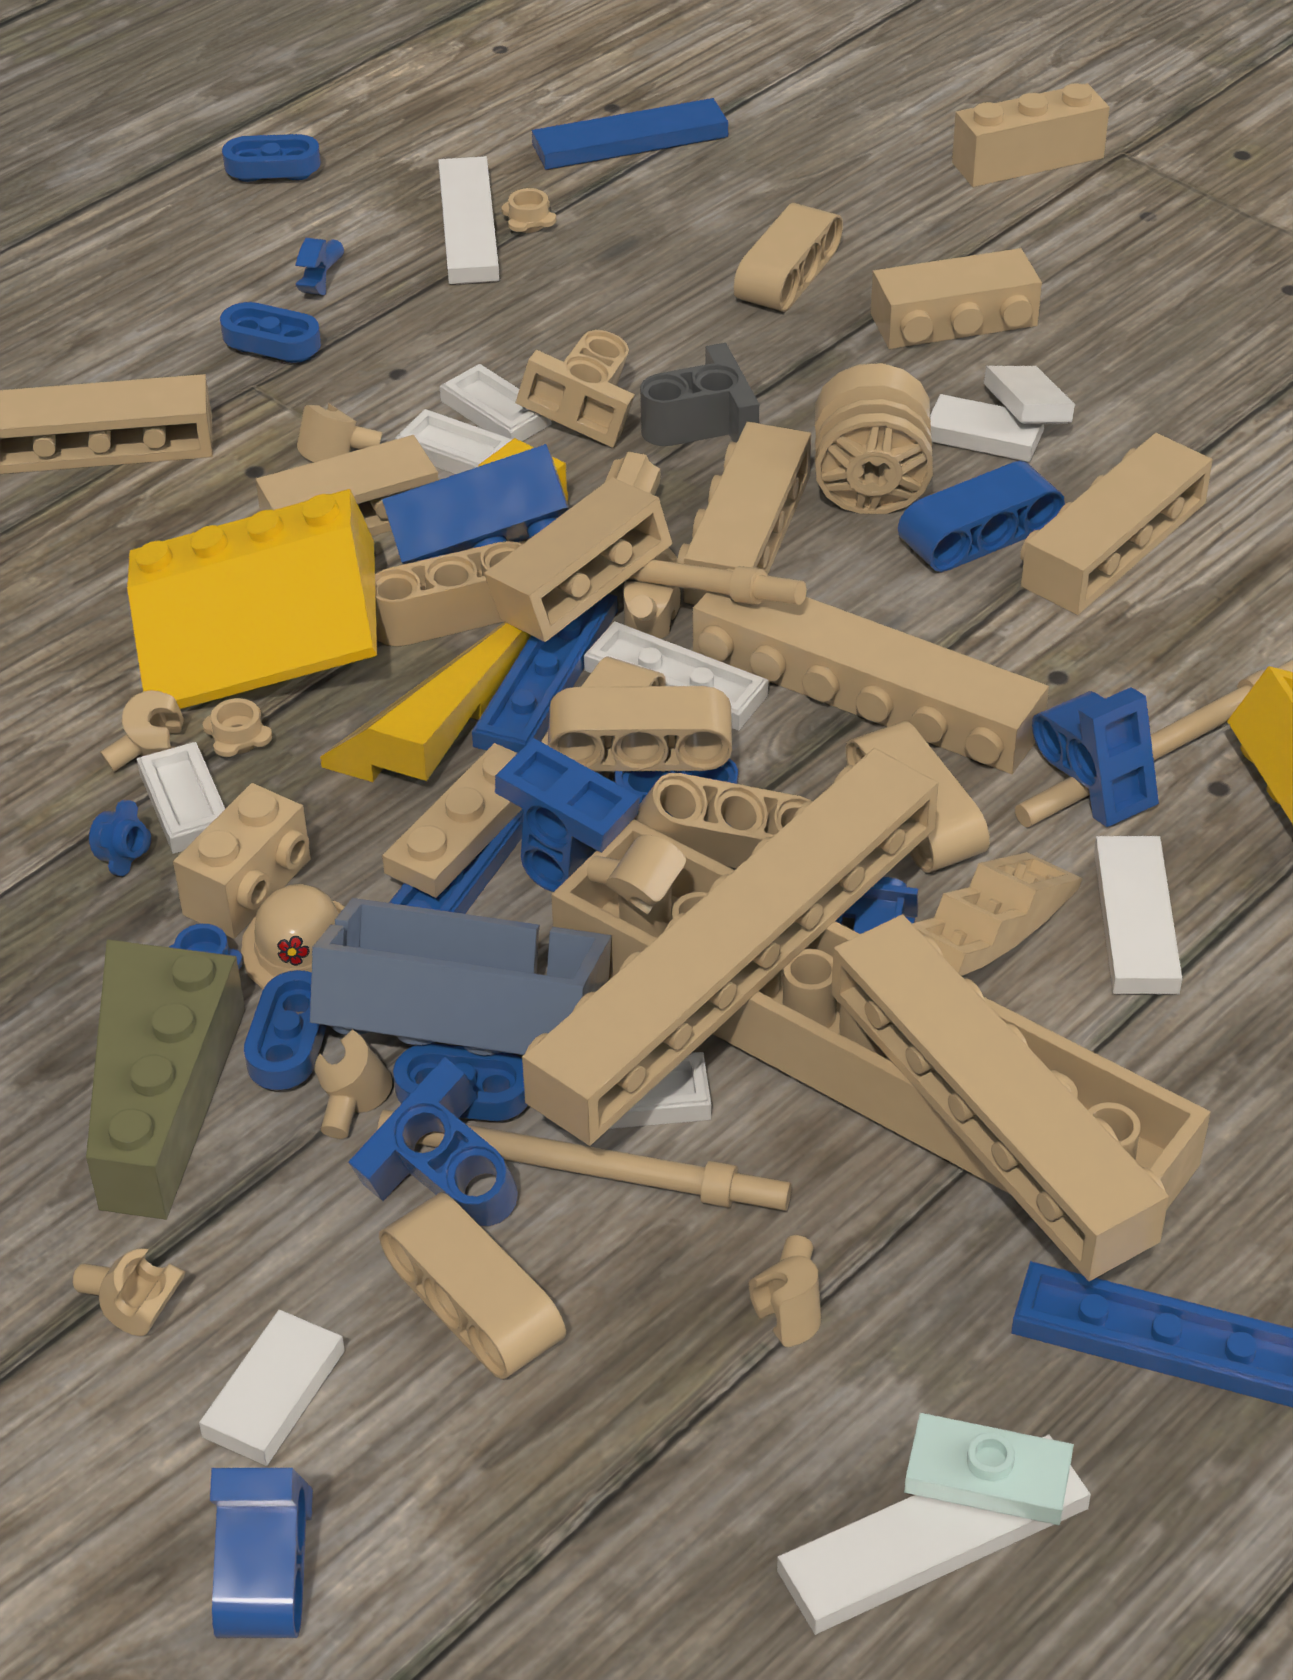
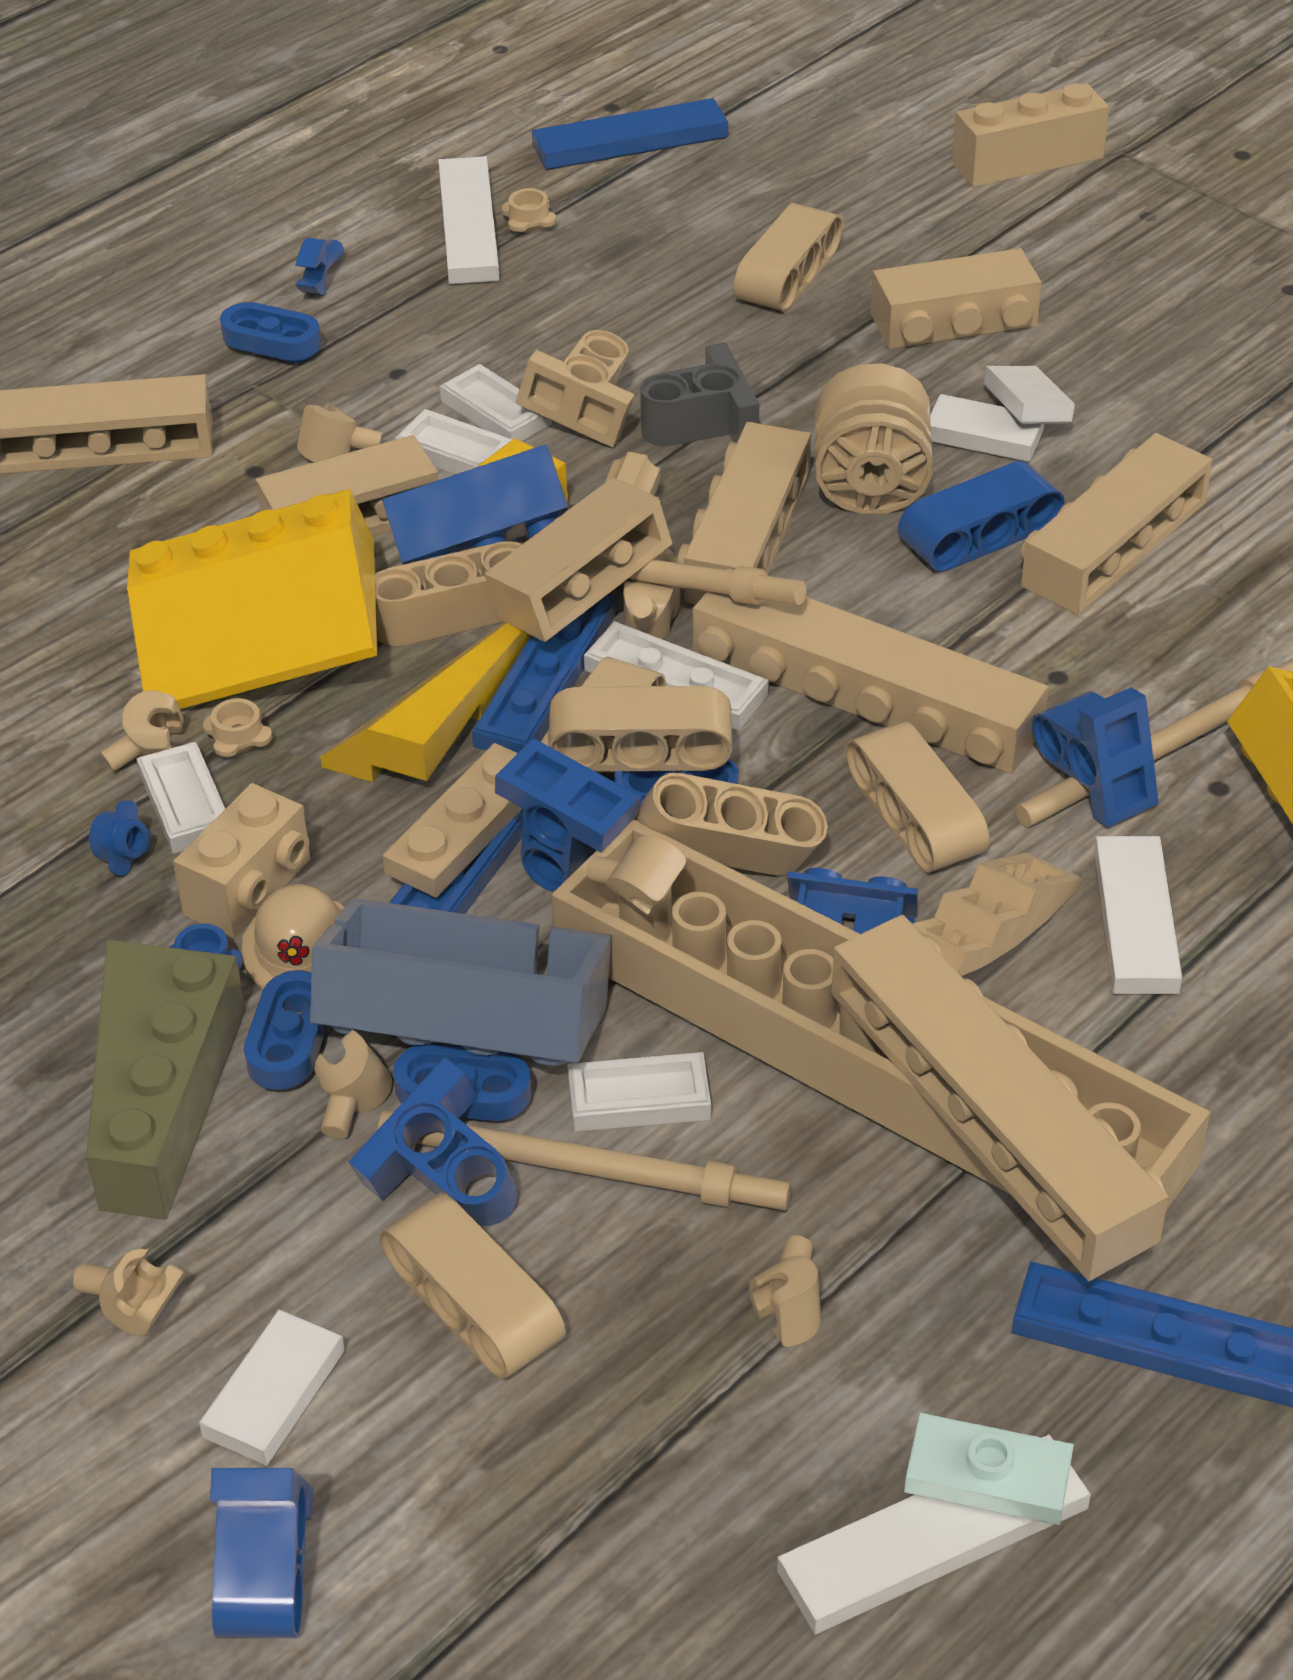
(271, 157): blue plate -> none
(727, 946): tan brick -> none

